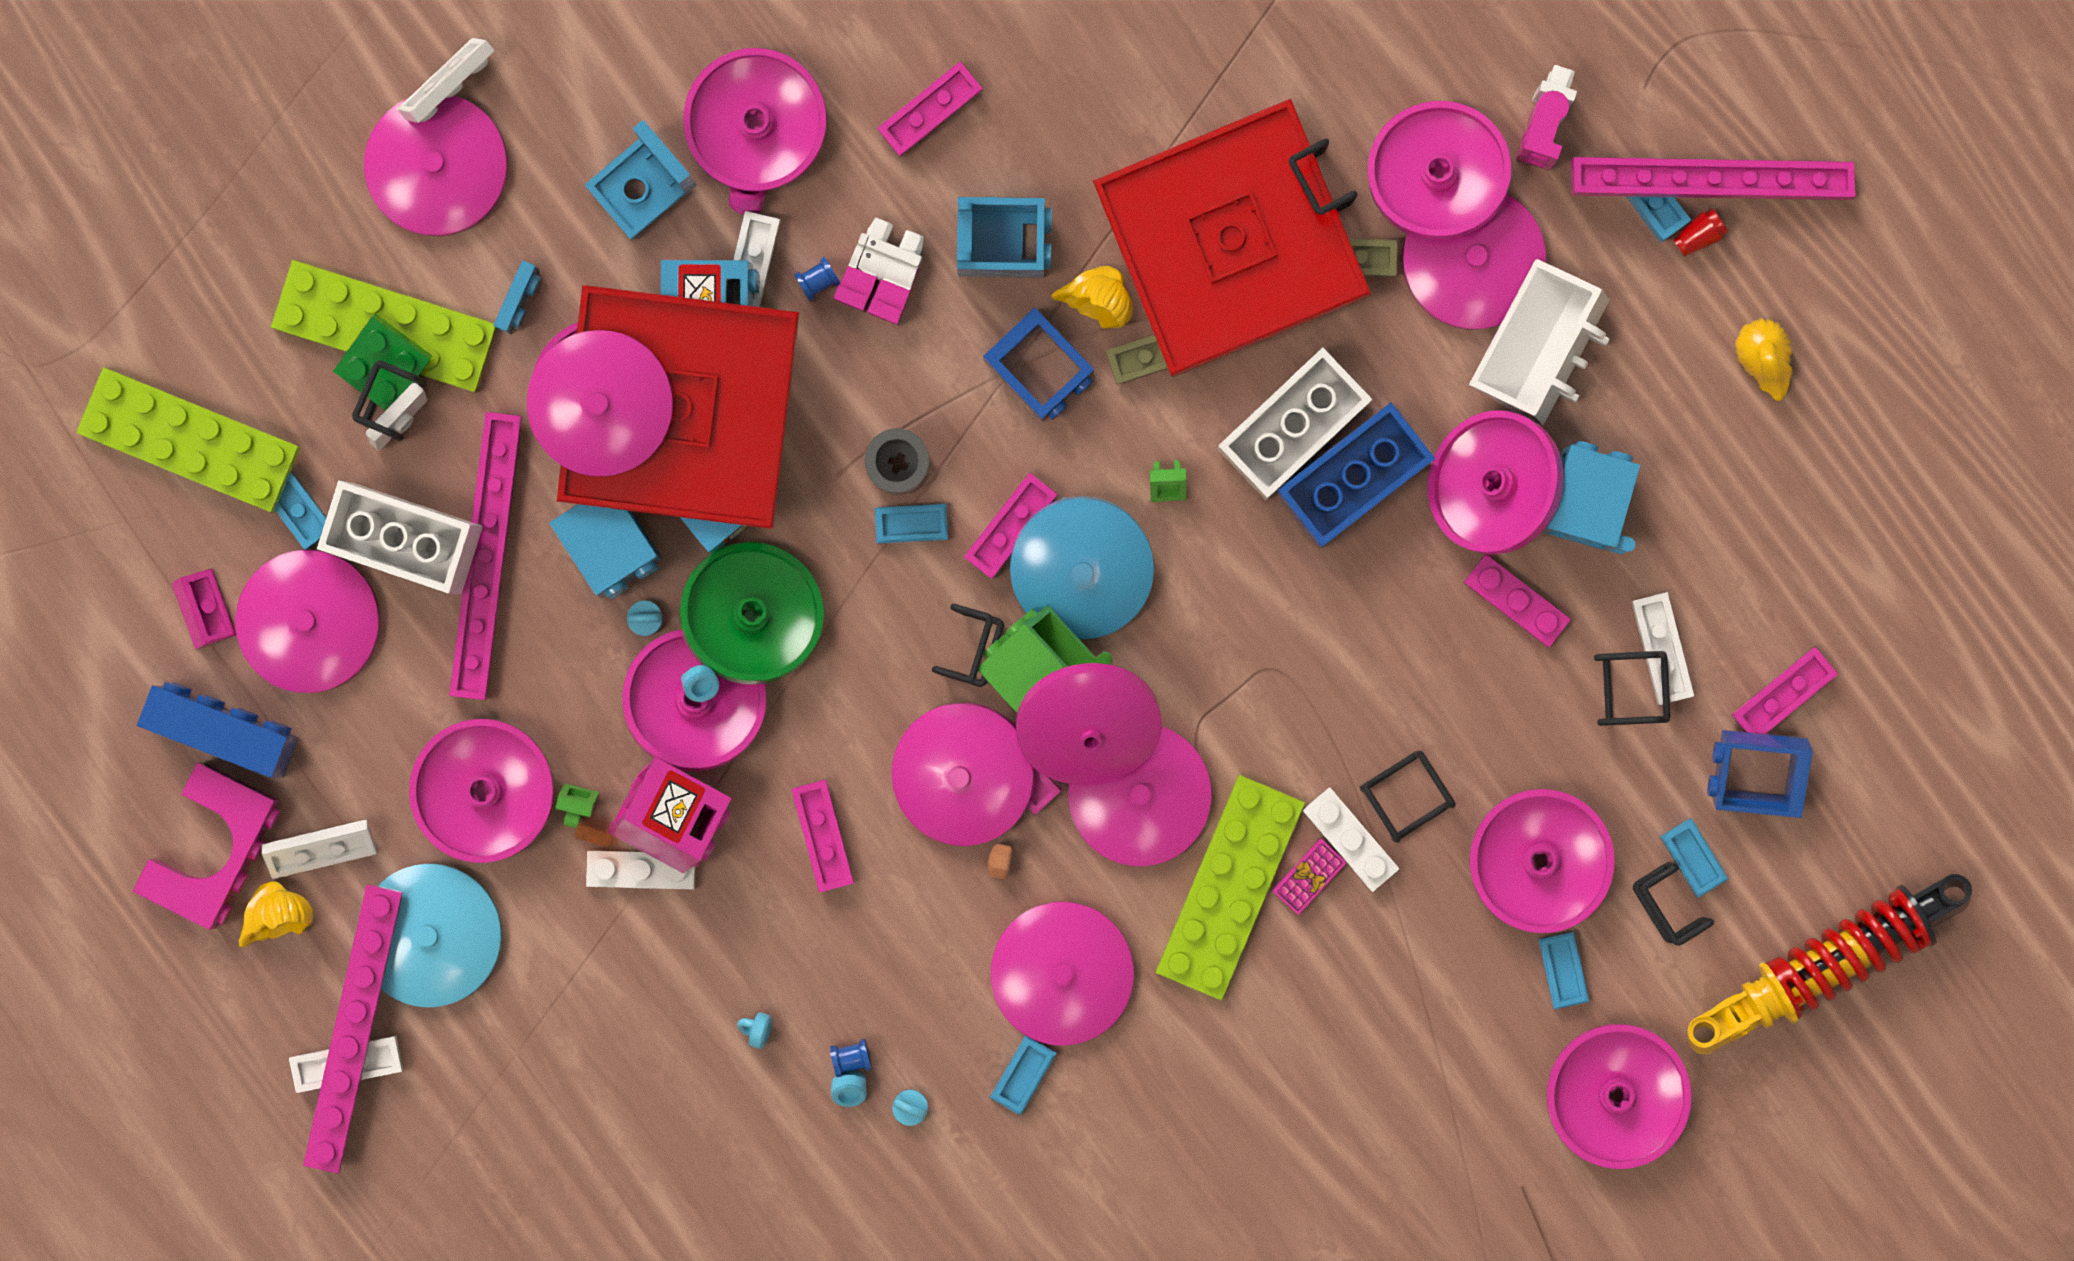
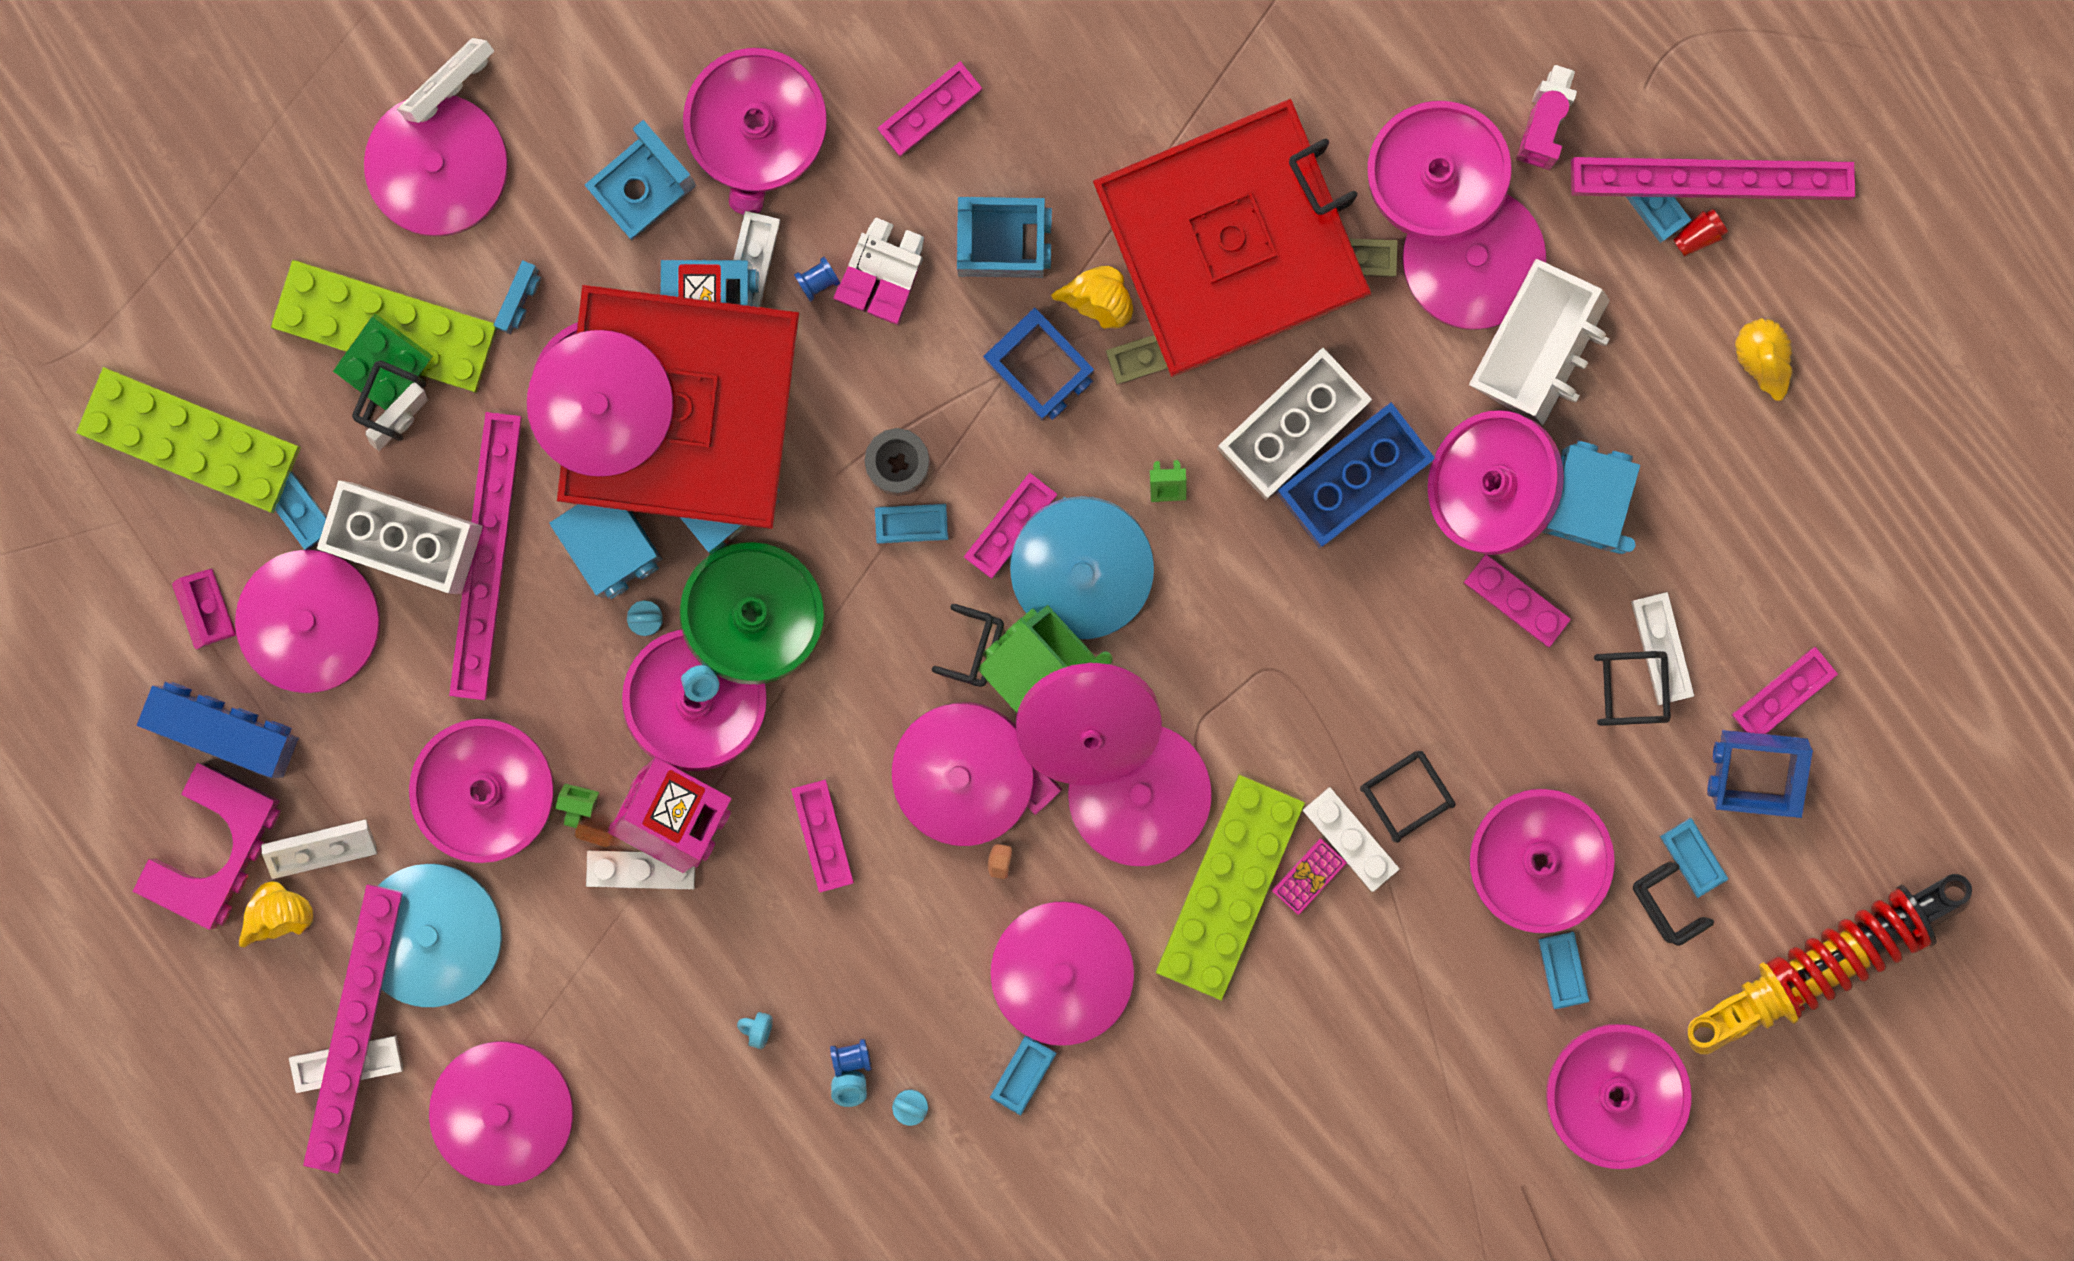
(501, 1113): none -> dark pink dish

